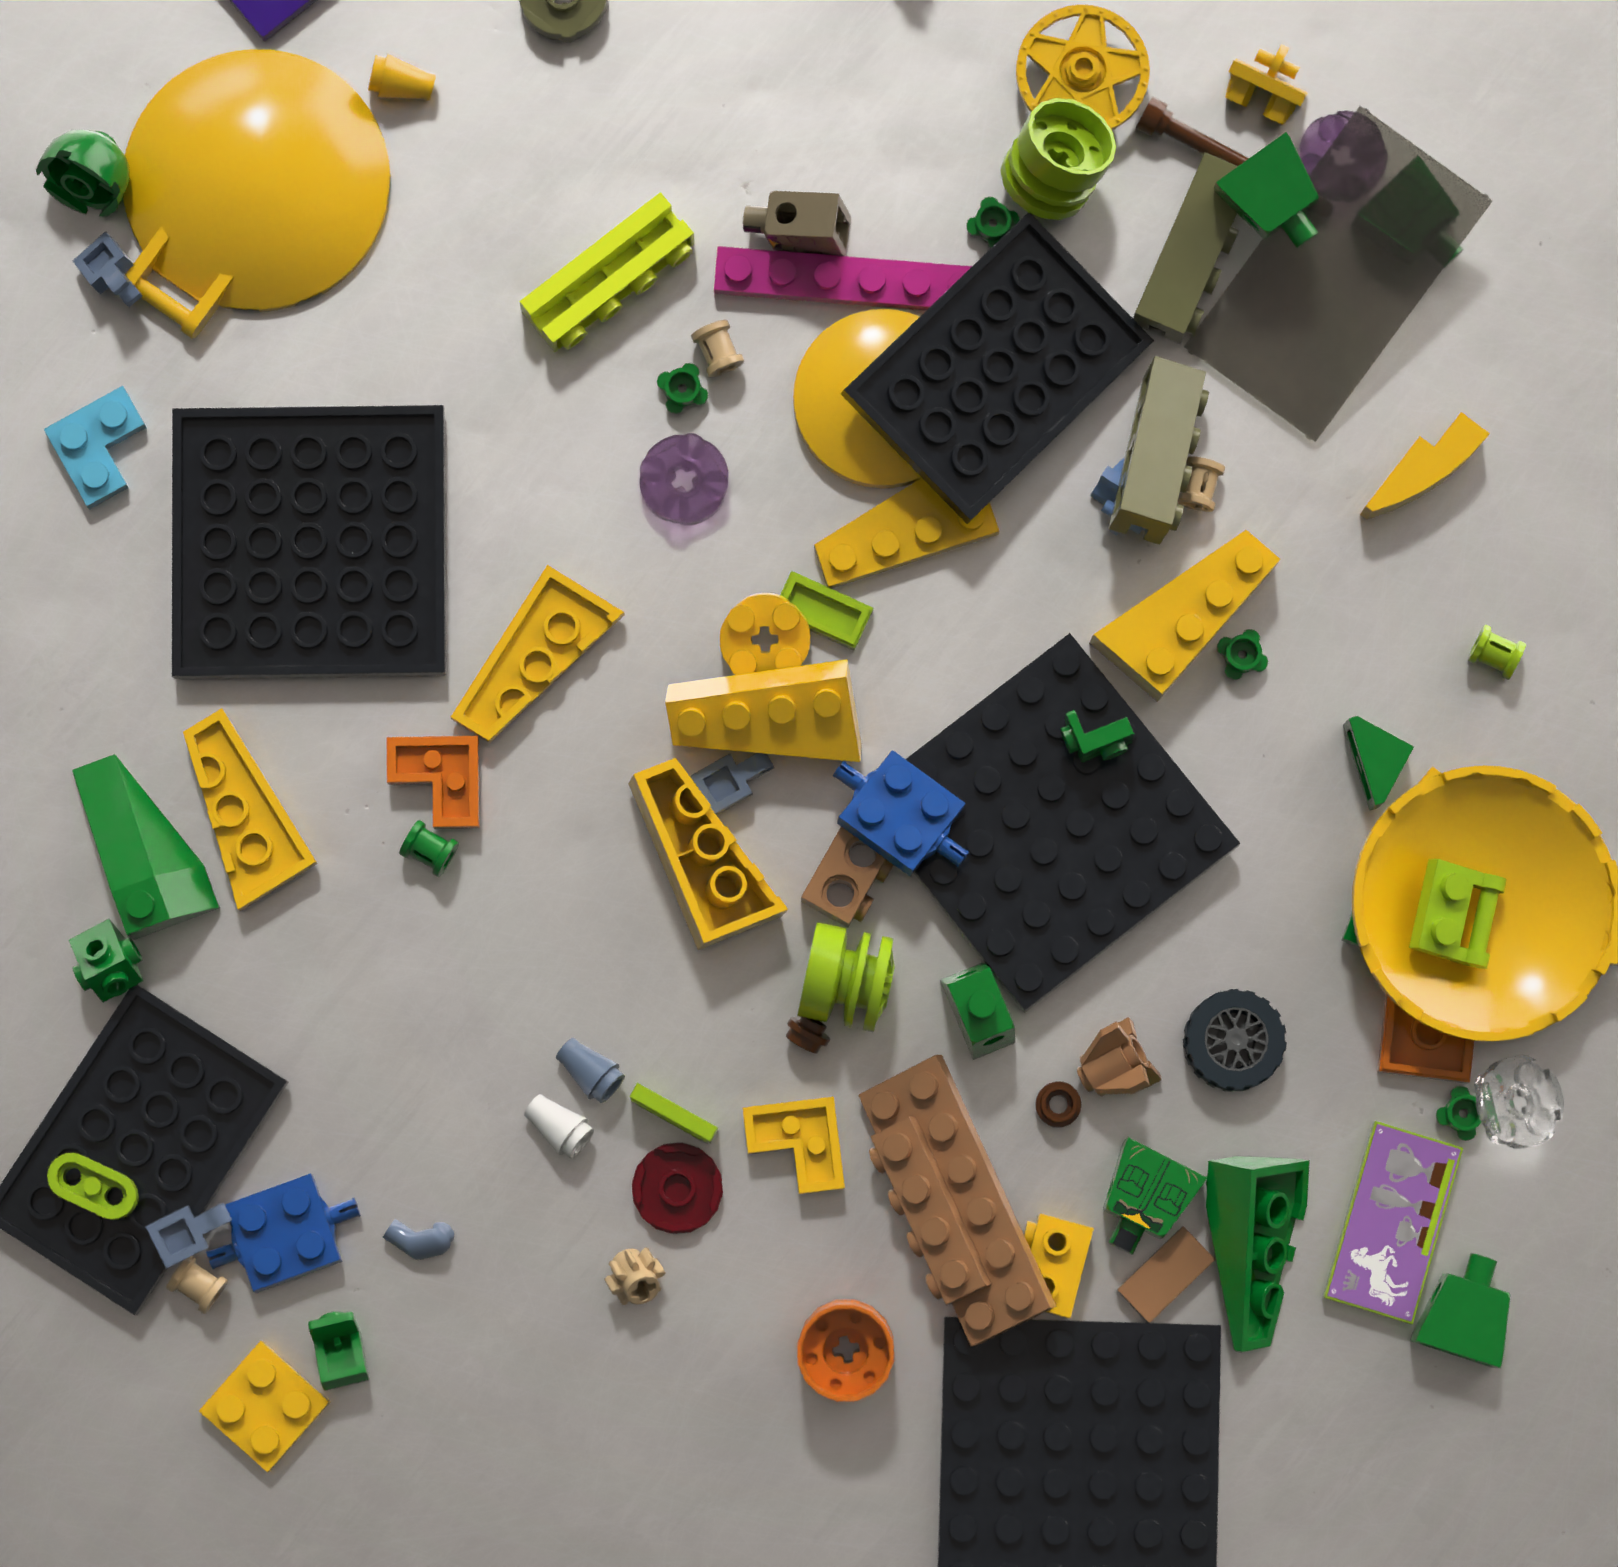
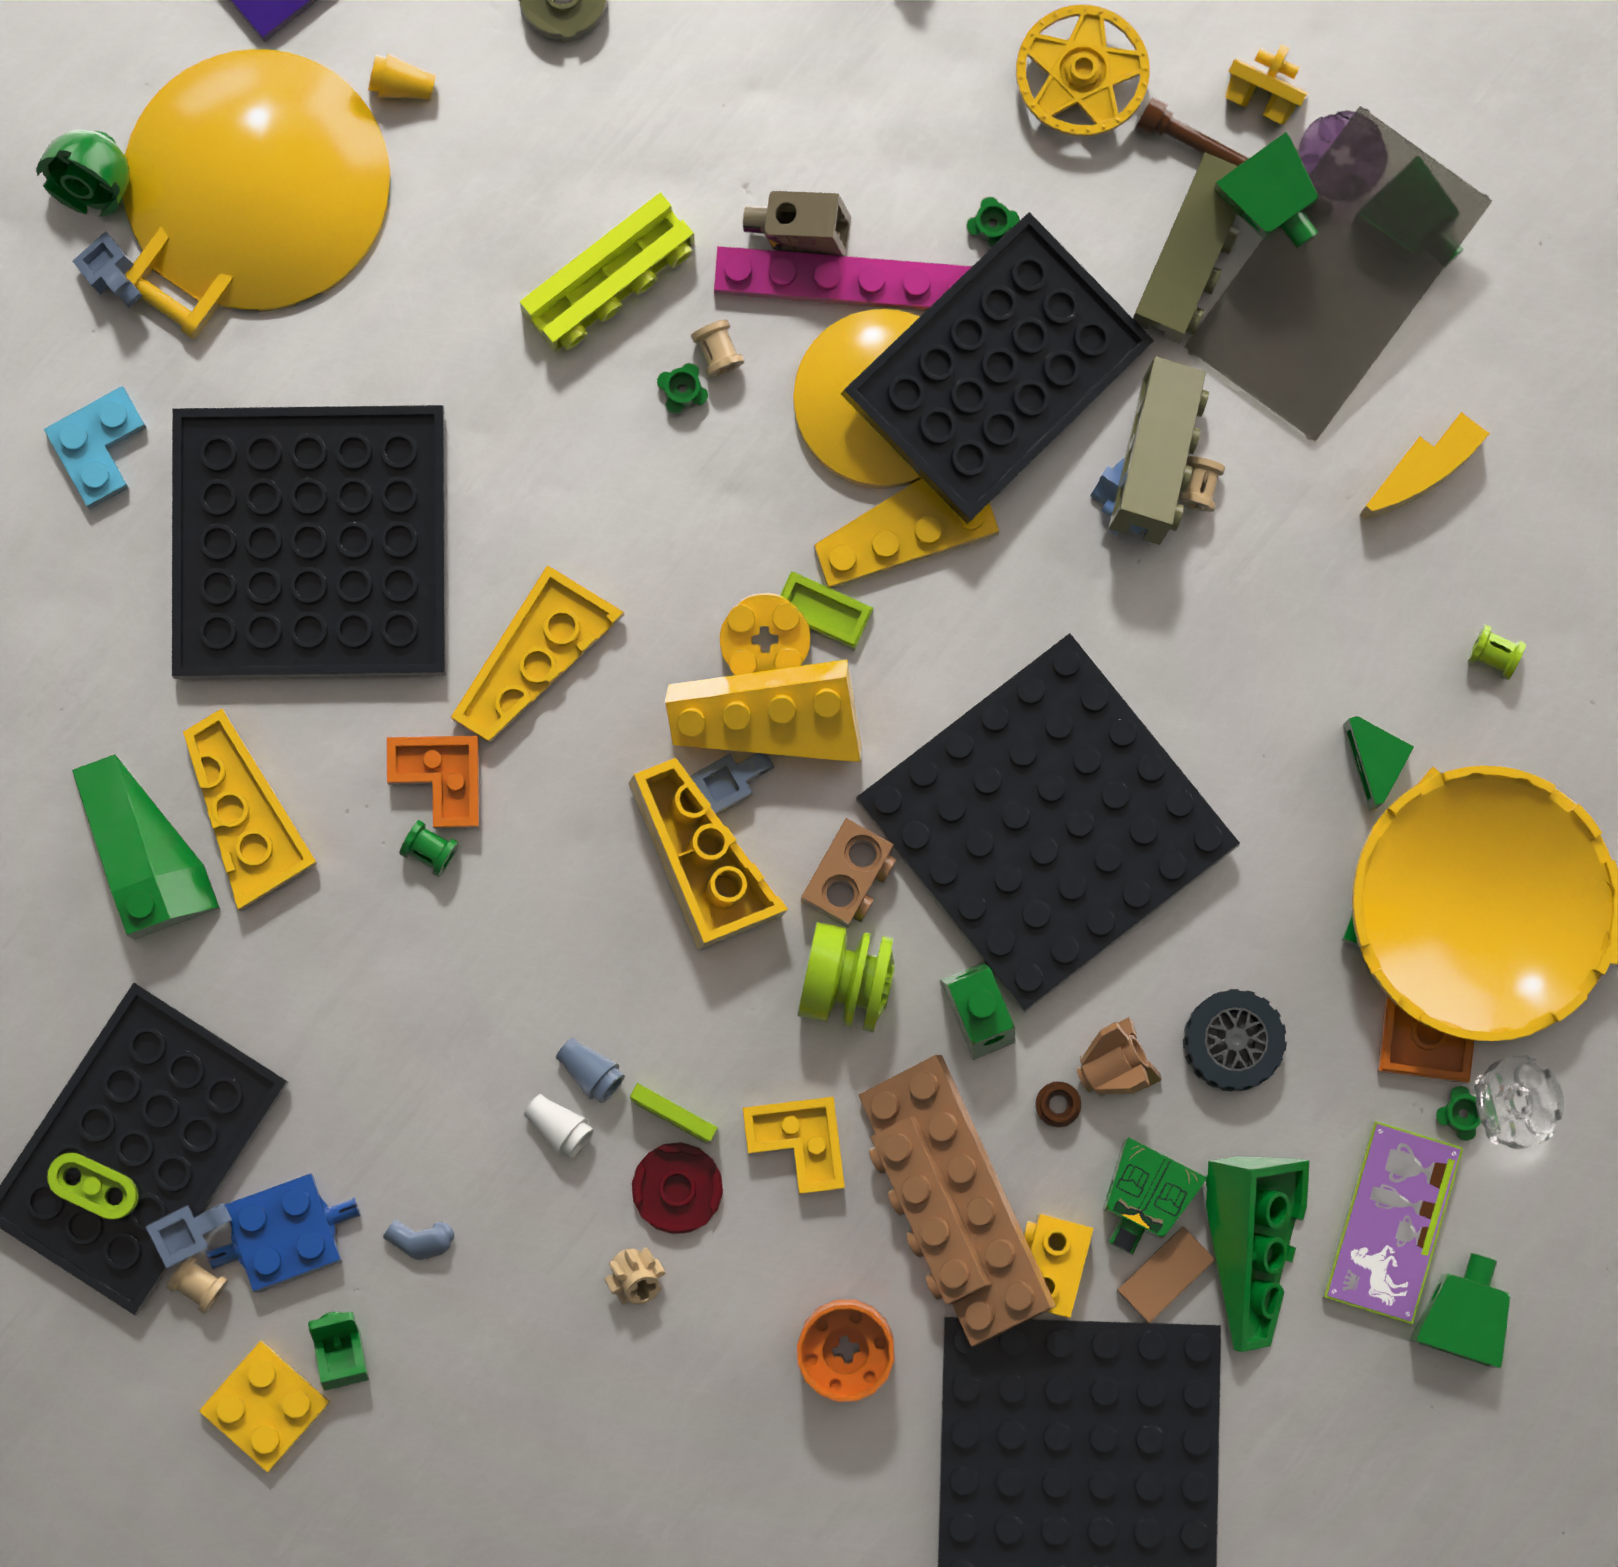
(106, 961): green brick -> none
(677, 504): clear purple plate -> none
(807, 1033): reddish brown plate -> none
(901, 813): blue plate -> none
(1058, 158): lime wheel -> none
(1106, 741): green bracket -> none
(1175, 623): yellow wedge -> none
(1245, 642): green plate -> none
(1444, 912): lime plate -> none

